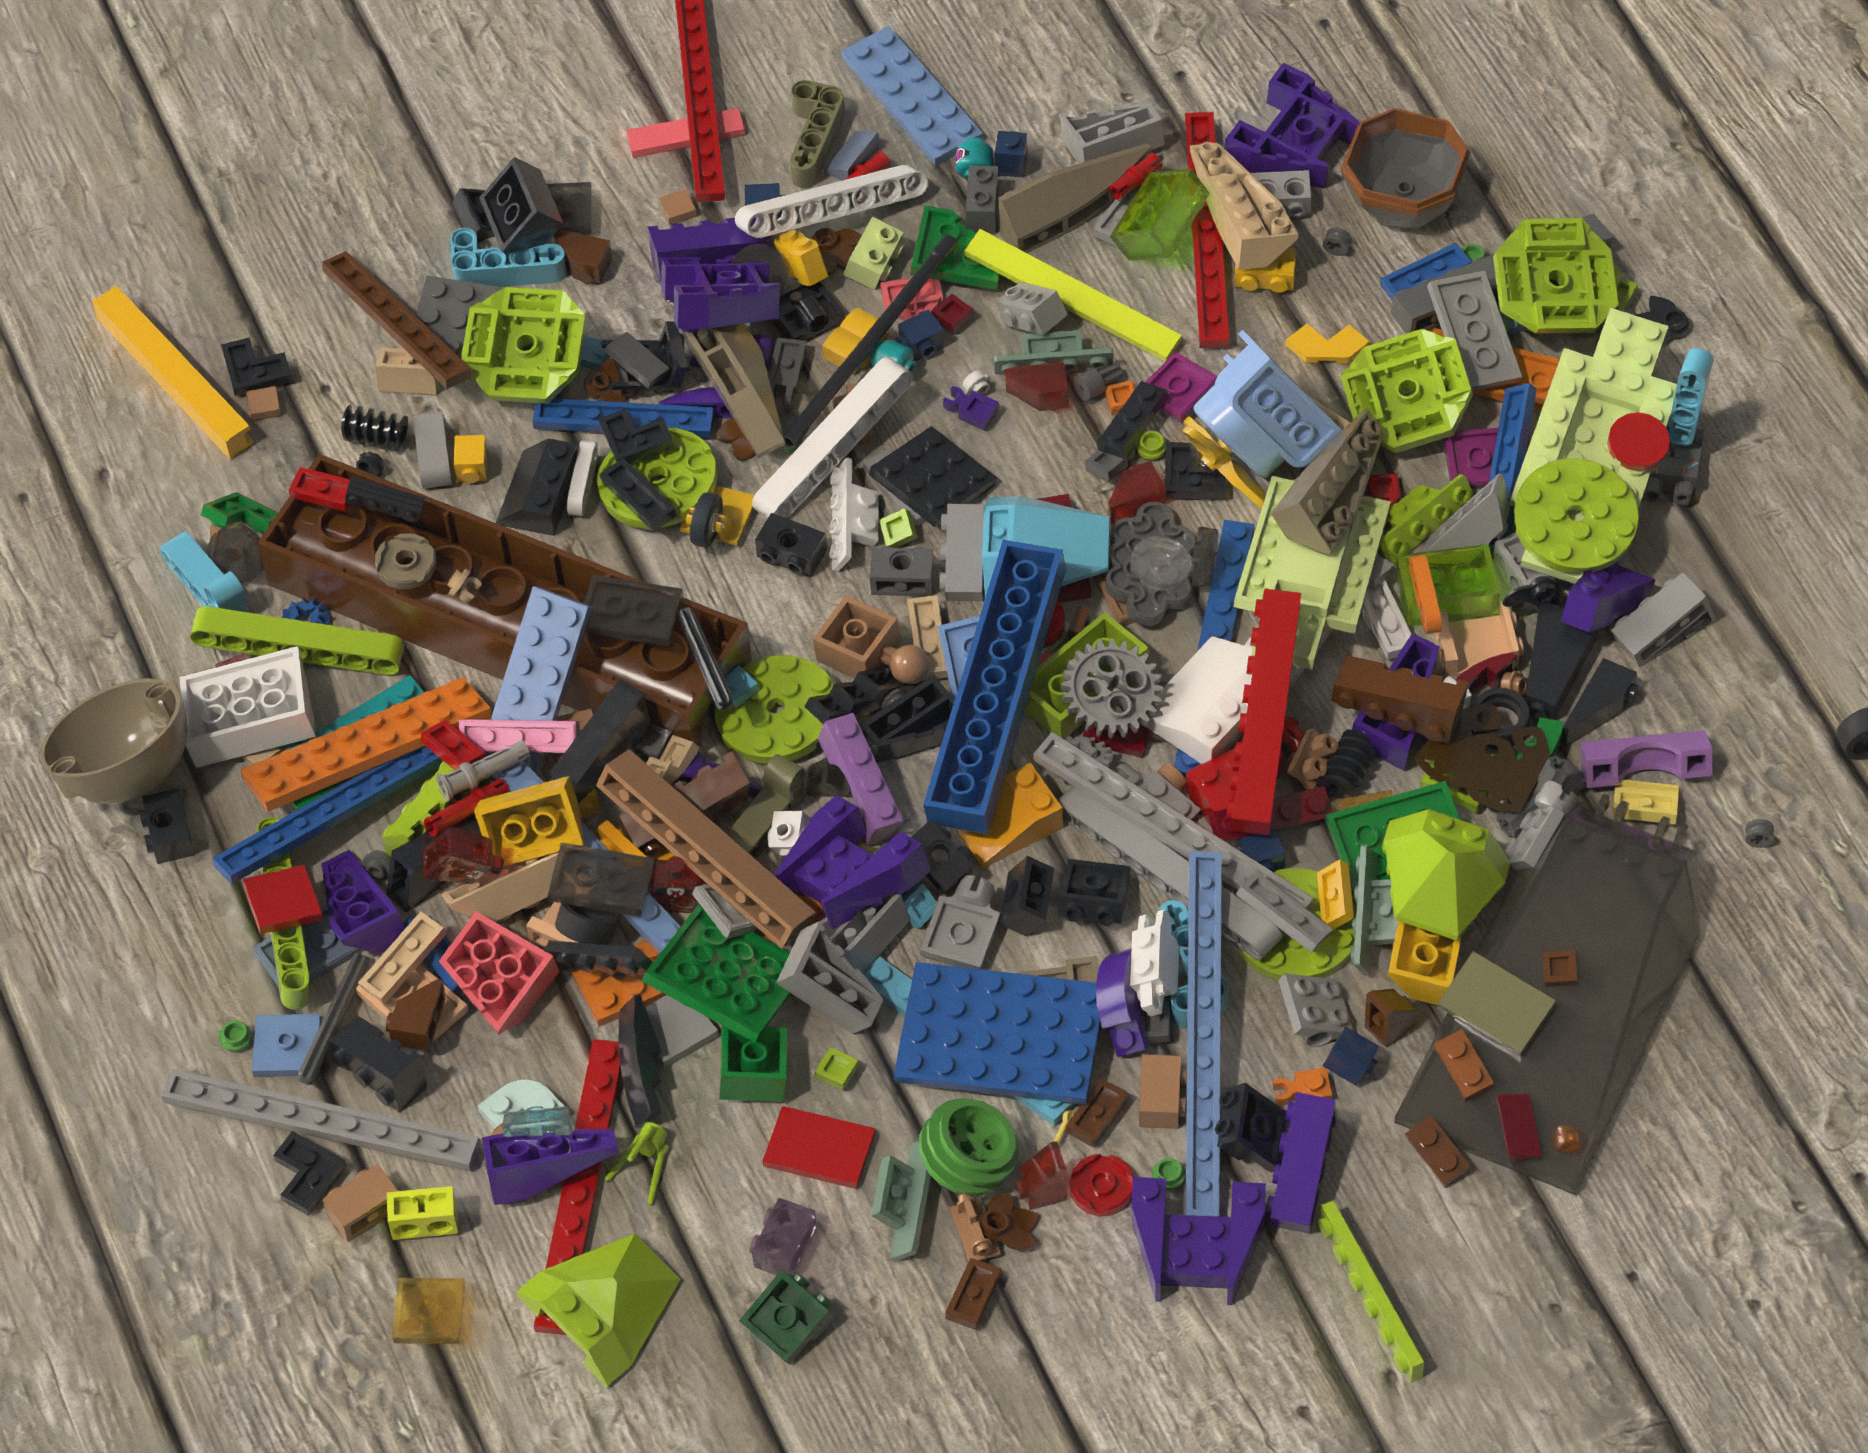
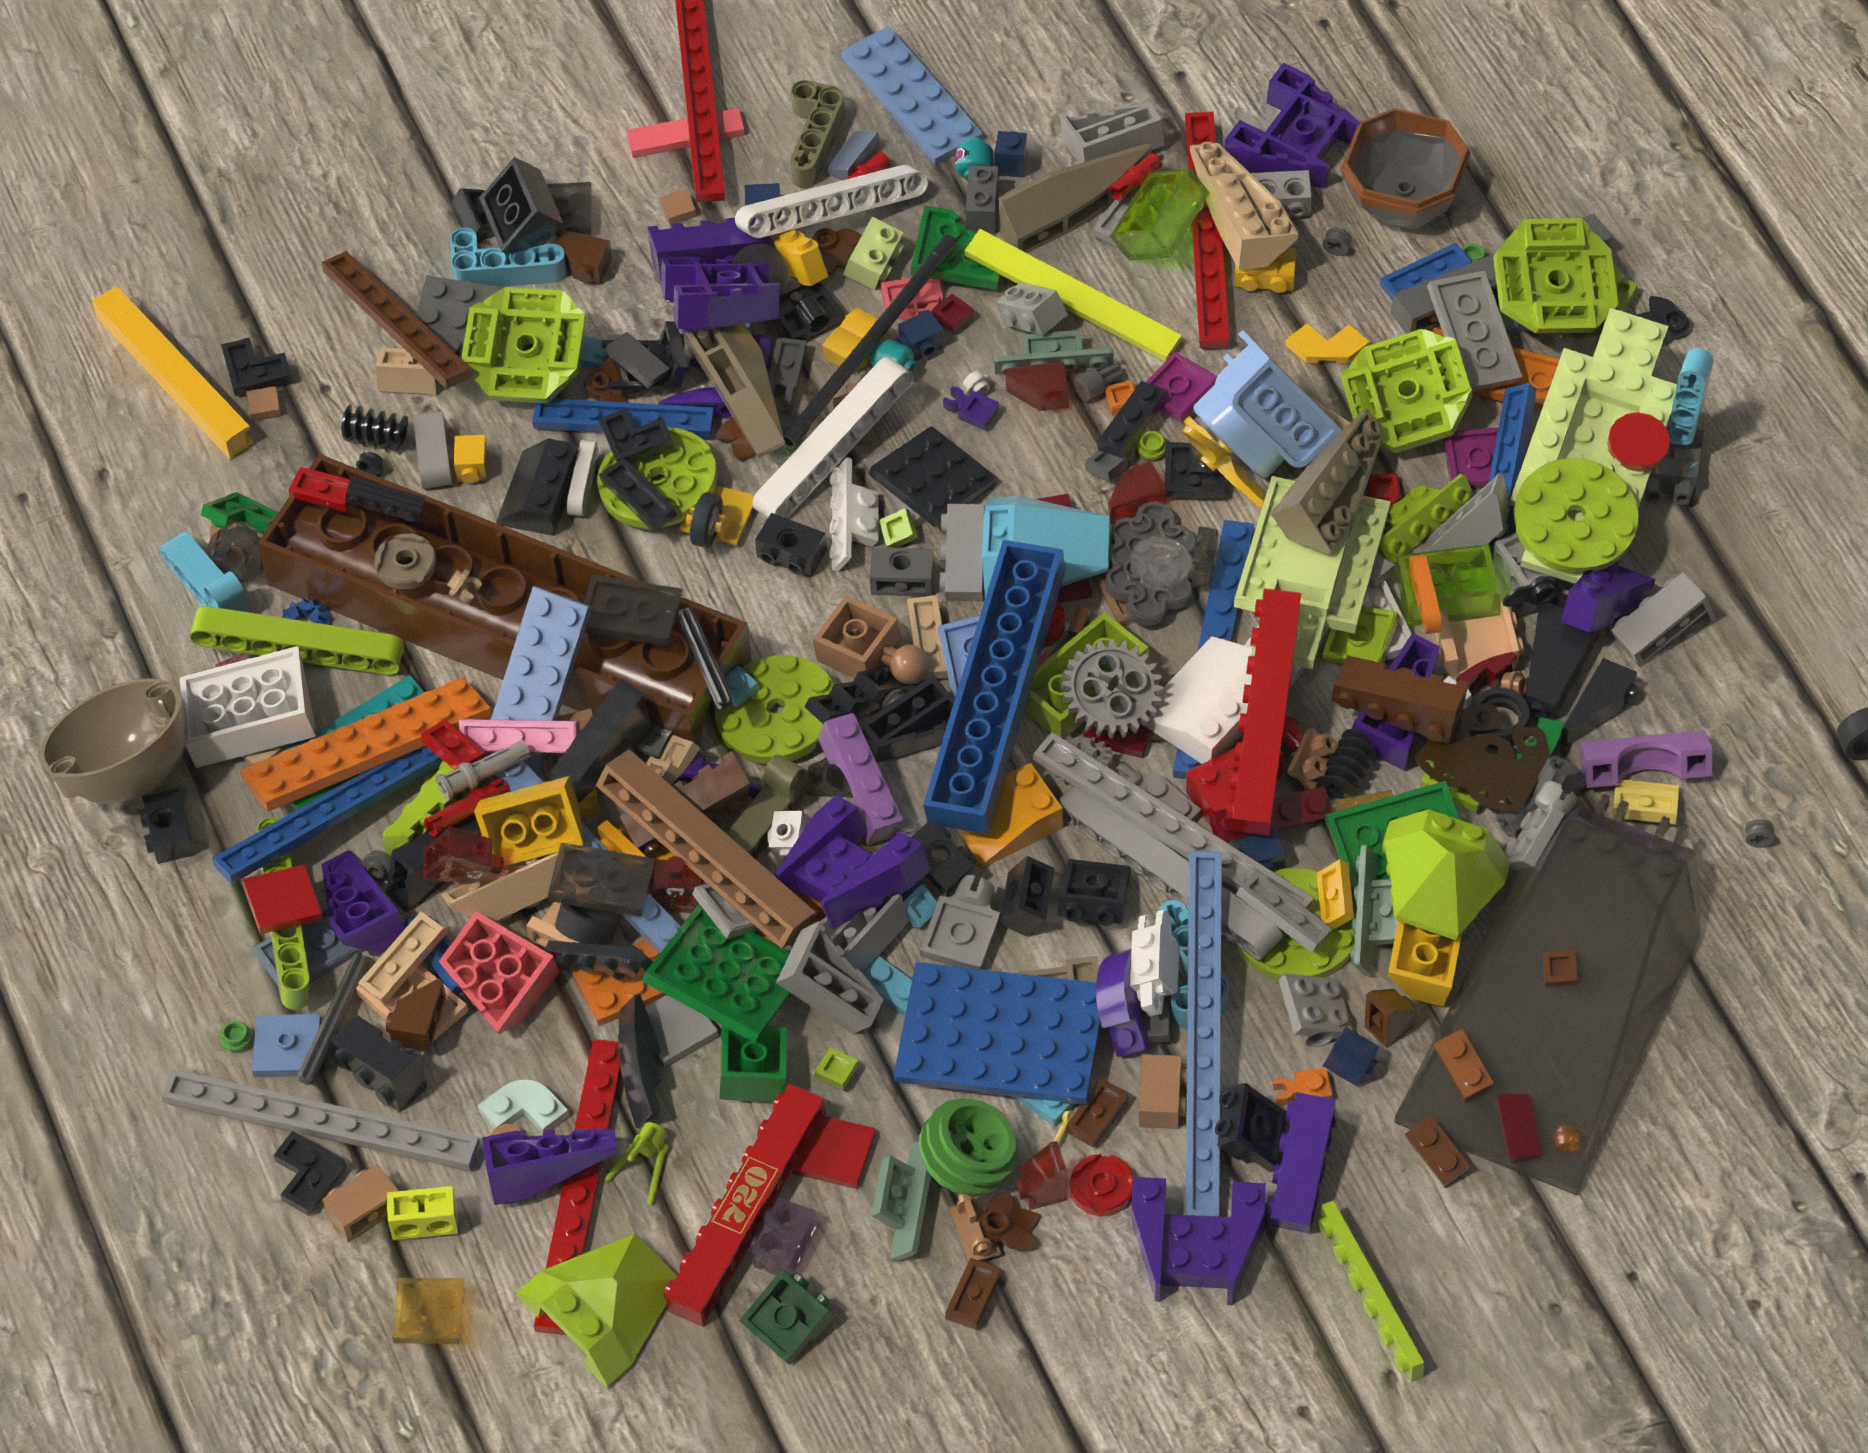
(536, 1121): clear light blue plate -> none
(743, 1207): none -> red brick
(1171, 1170): bright green plate -> none
(1173, 776): medium nougat tile -> none
(1370, 640): none -> lime tile
(1496, 1003): olive tile -> none

